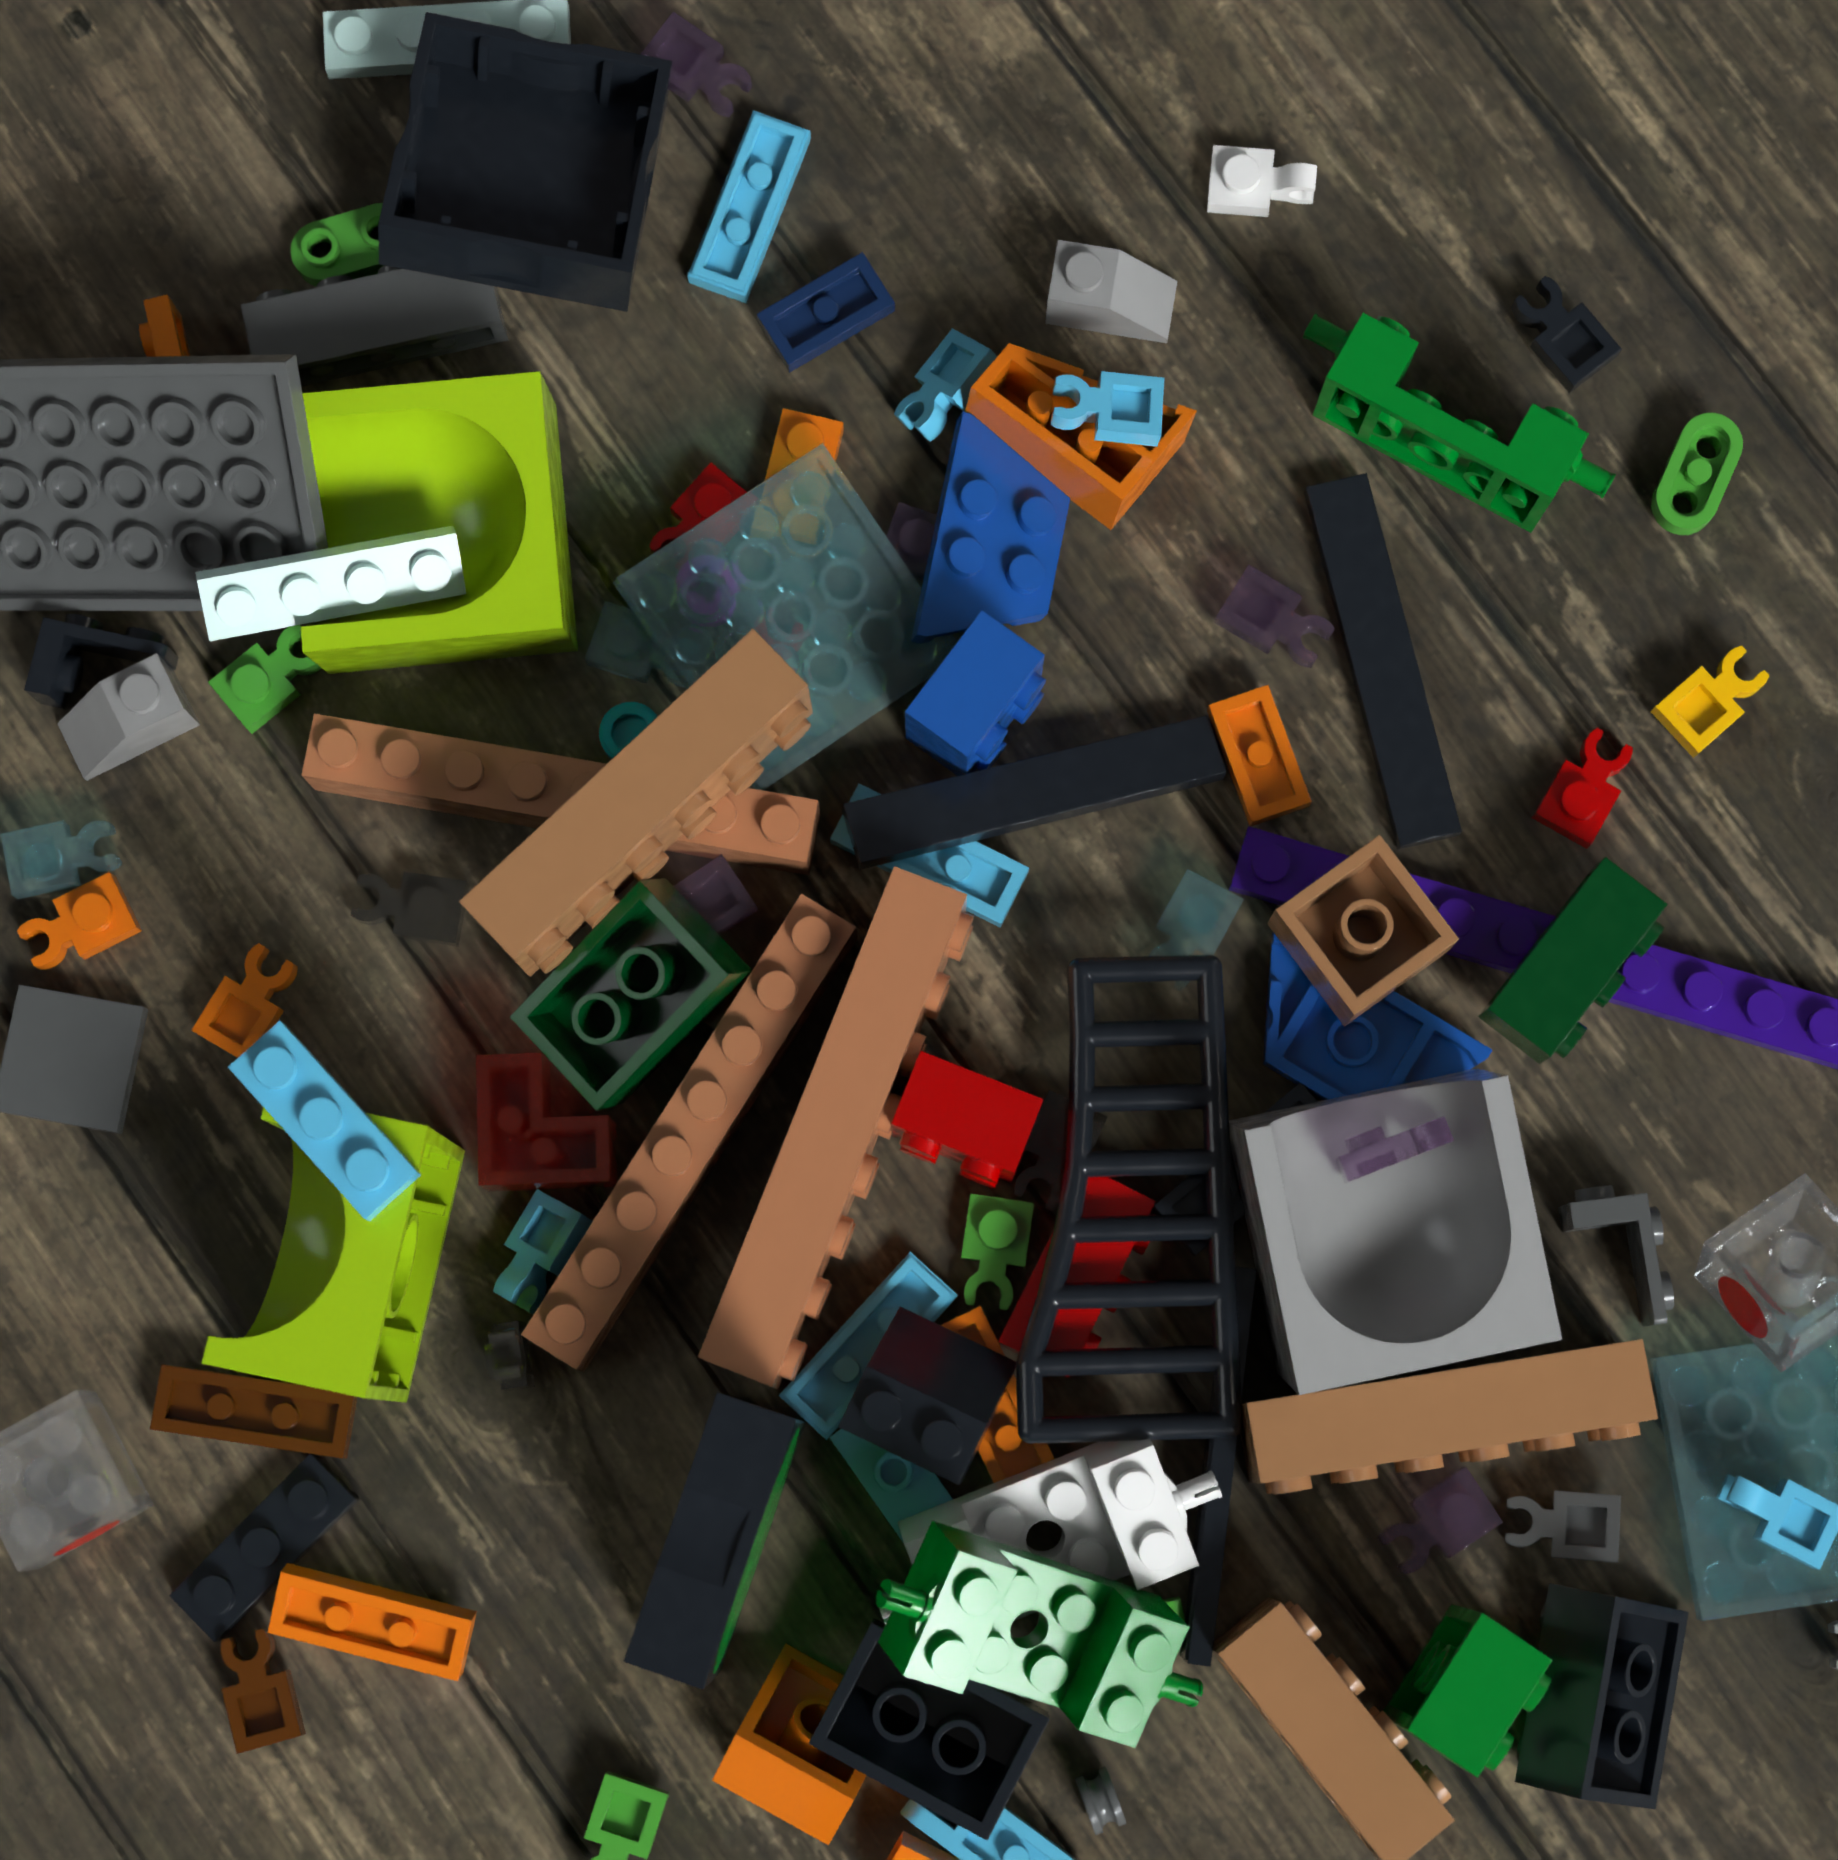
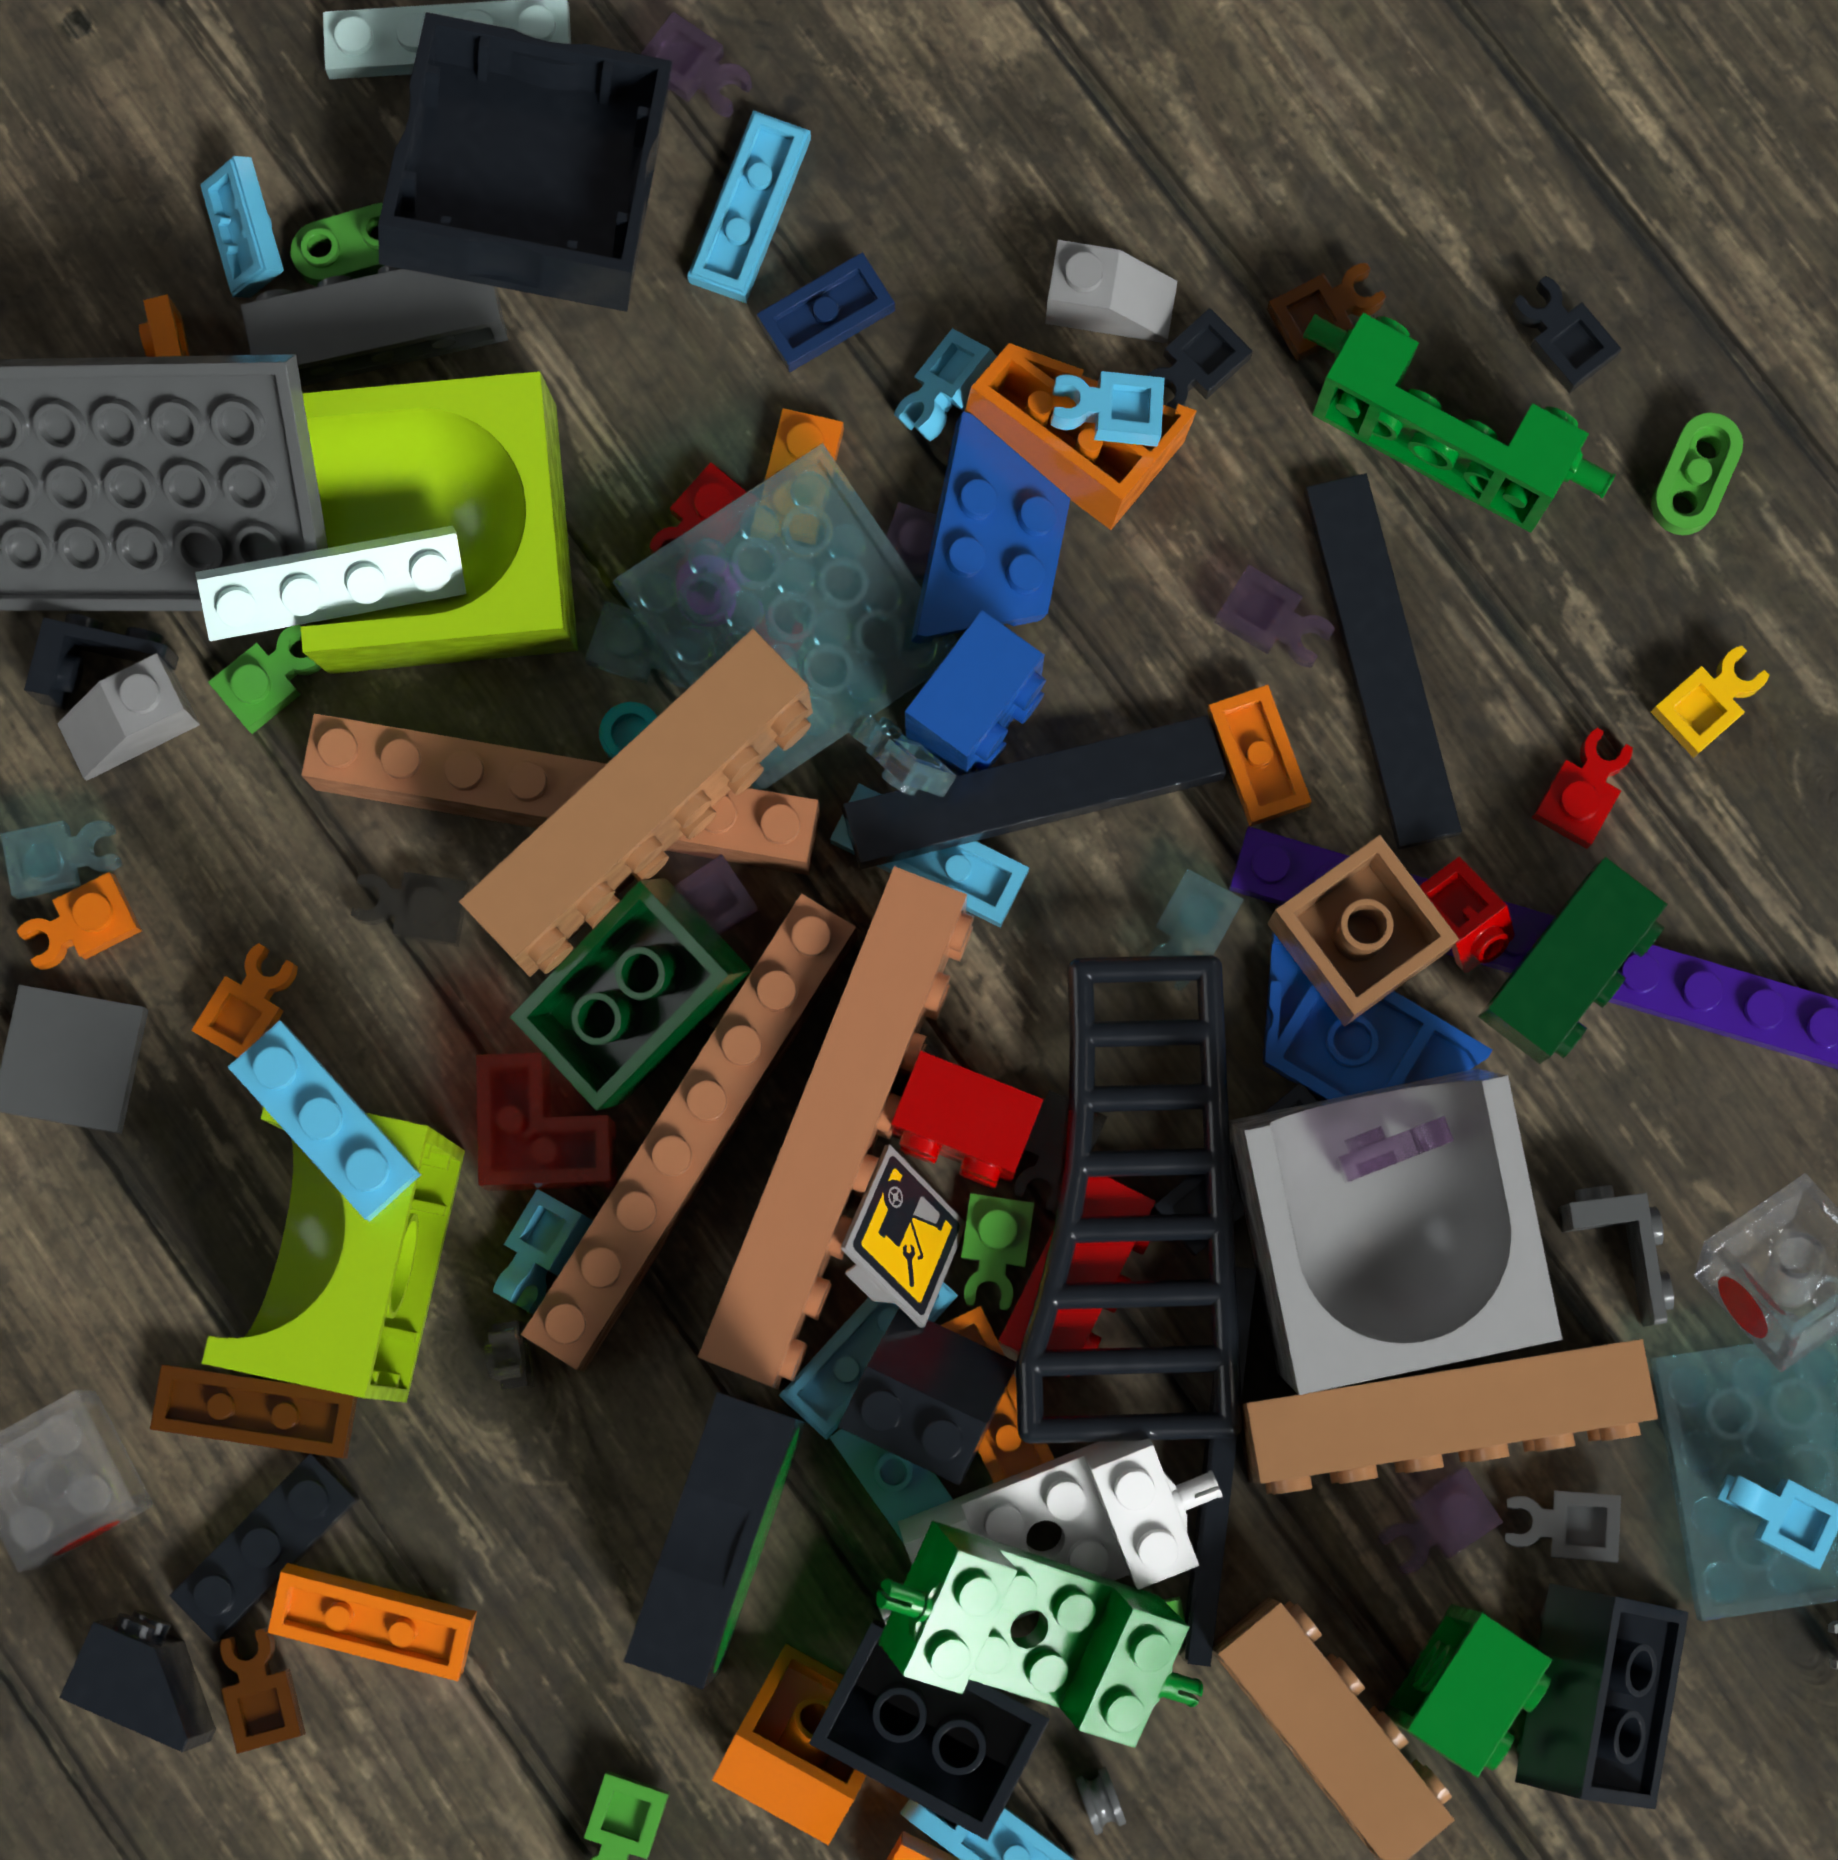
(141, 1681): none -> black slope
(241, 227): none -> medium azure plate
(902, 1238): none -> piece
(905, 762): none -> clear light blue plate
(1202, 358): none -> black plate
(1247, 181): white plate -> none
(1297, 307): none -> reddish brown plate
(1472, 912): none -> red bracket

